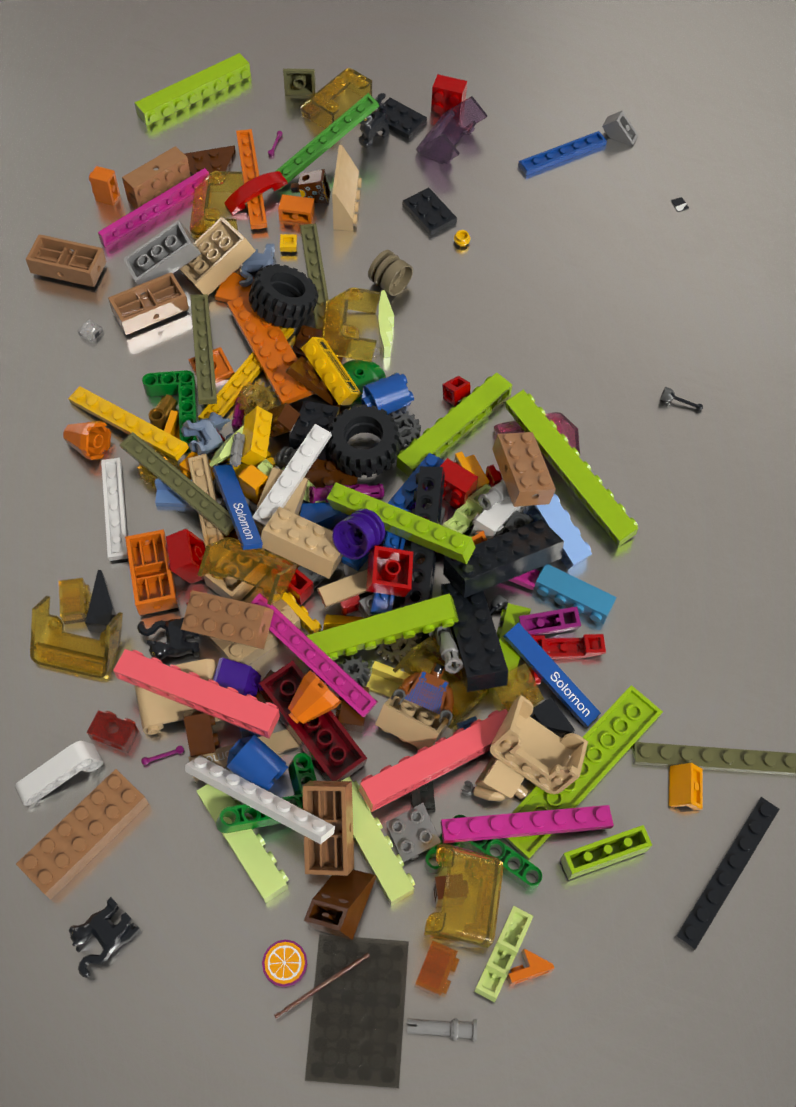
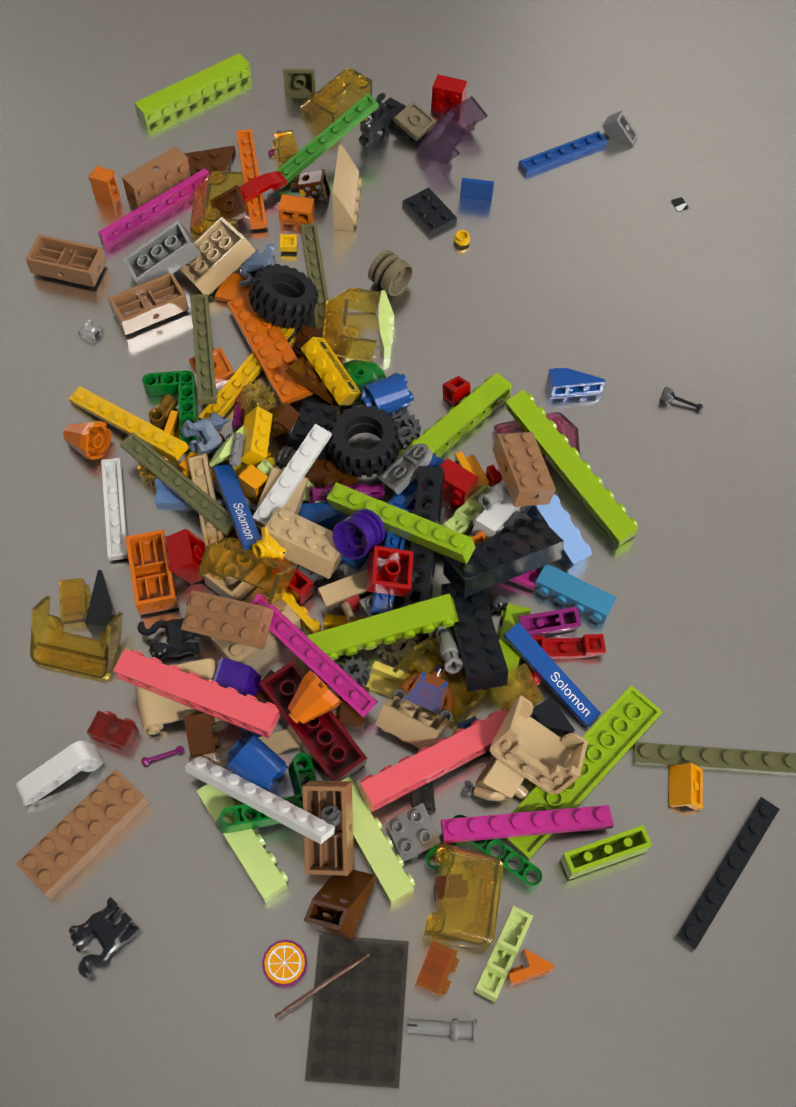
(231, 203): none -> reddish brown plate
(268, 547): none -> yellow animal
(285, 145): none -> clear yellow brick
(331, 815): none -> dark grey plate
(348, 612): none -> tan piece
(404, 469): none -> light grey tile
(414, 121): none -> dark tan tile
(477, 189): none -> blue slope
(572, 382): none -> blue slope

